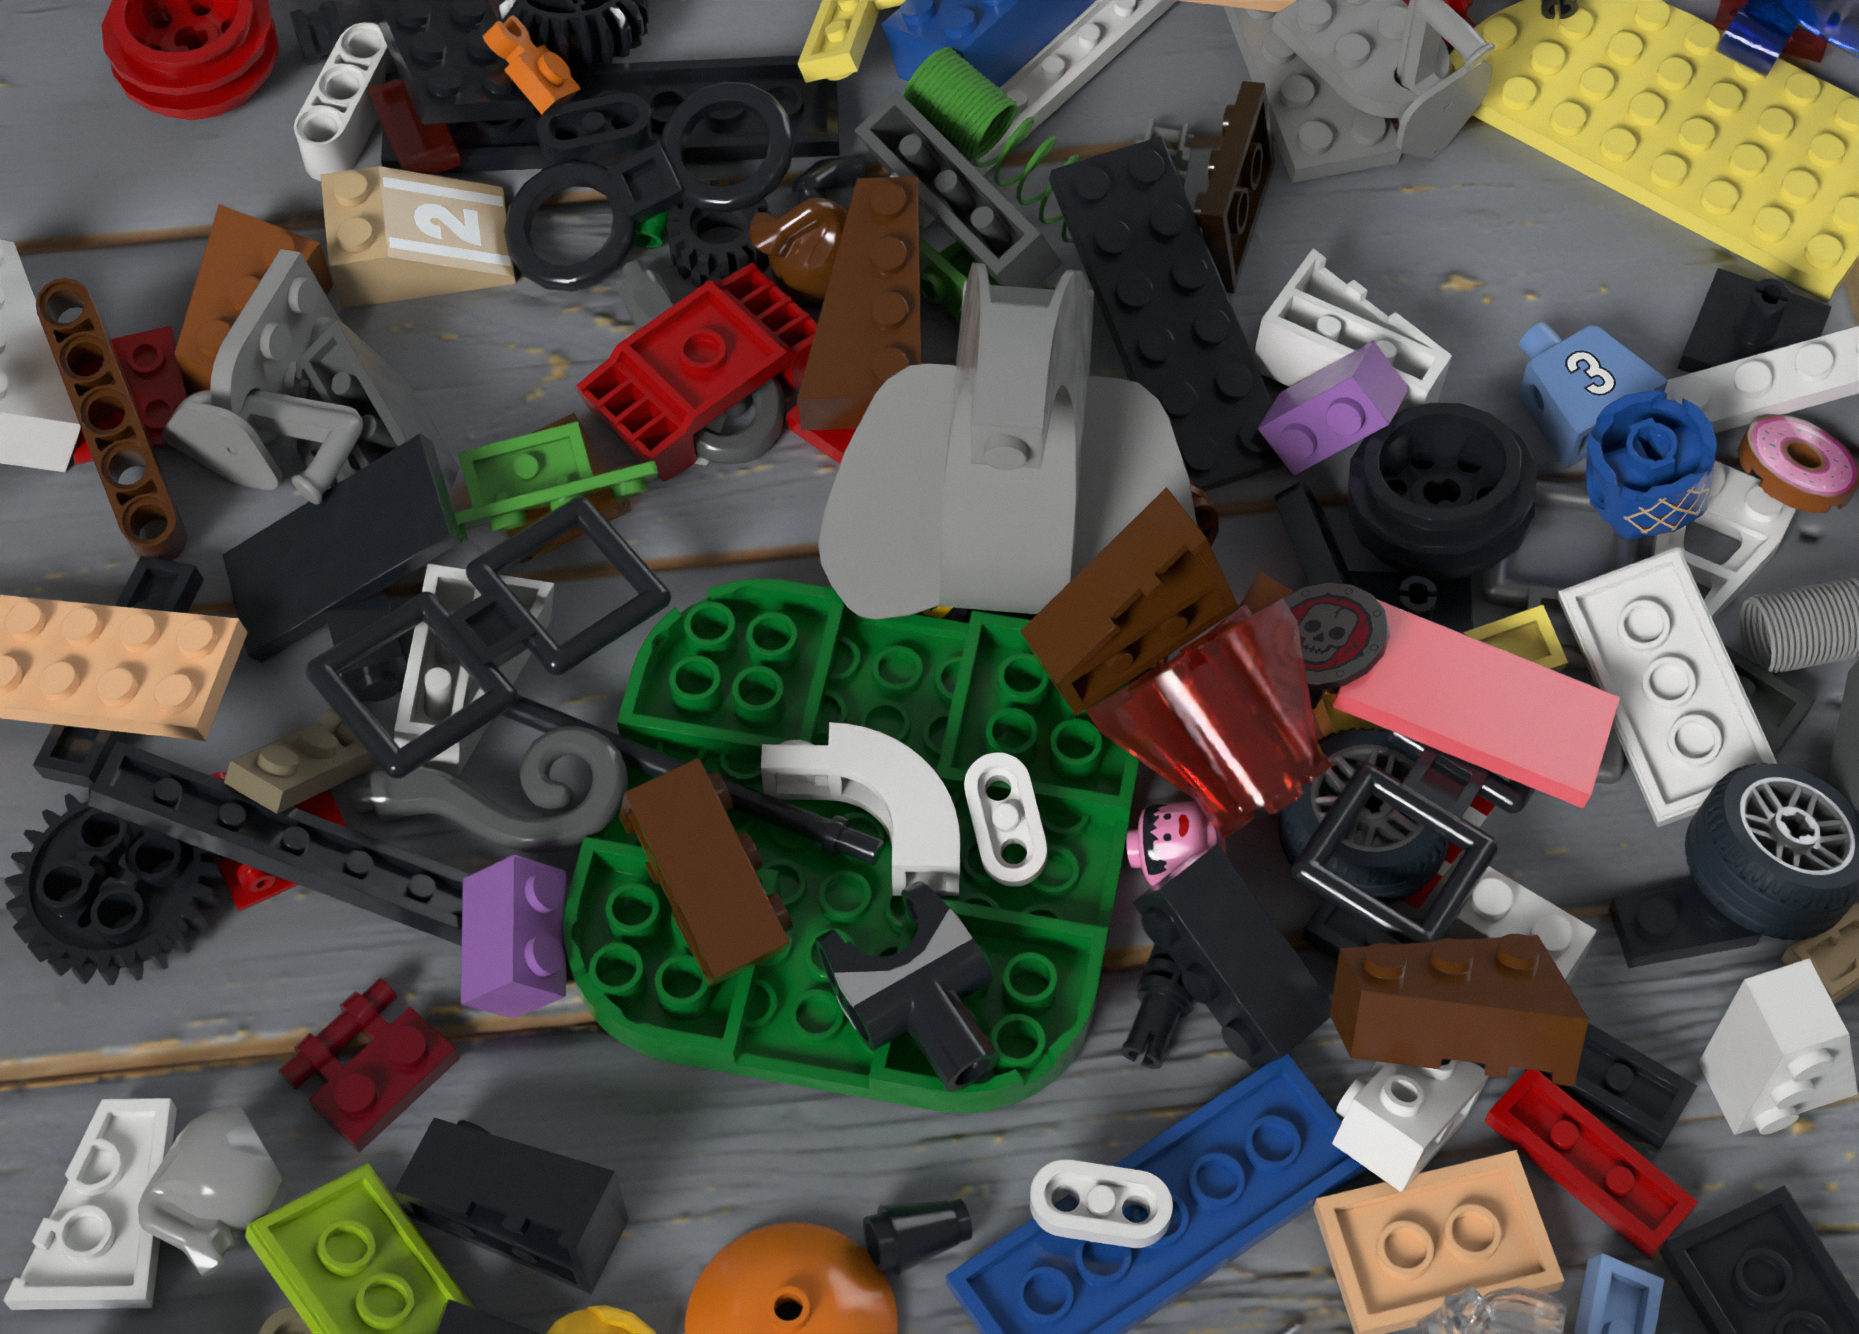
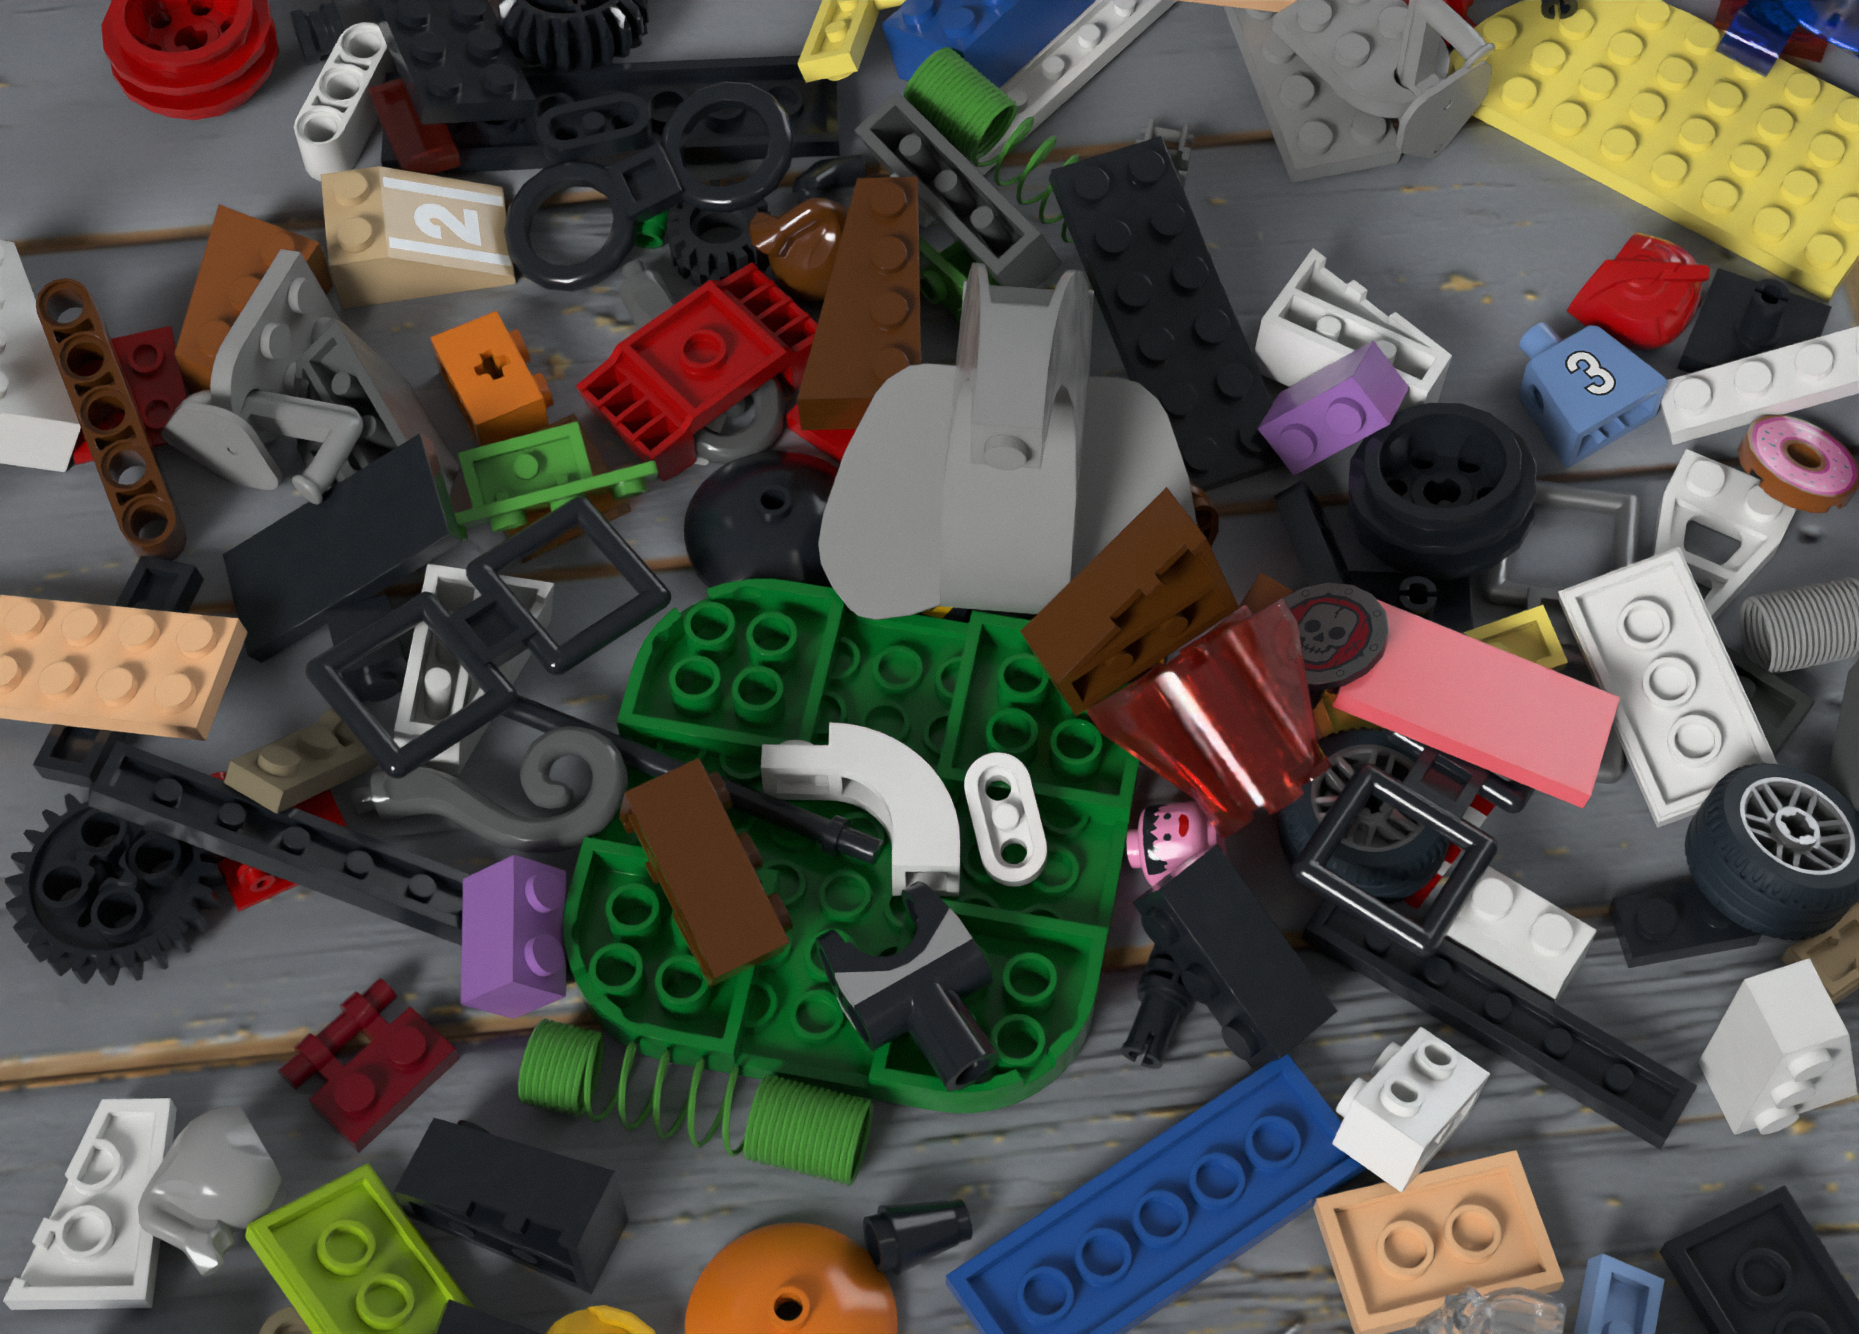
(491, 381): none -> orange brick
(534, 69): orange plate -> none
(737, 538): none -> black dish
(786, 1127): none -> bright green piece
(1101, 1198): white plate -> none
(1238, 182): dark brown plate -> none
(1461, 1002): reddish brown wedge -> none
(1591, 1162): red plate -> none
(1643, 293): none -> red helmet
(1650, 464): blue brick -> none

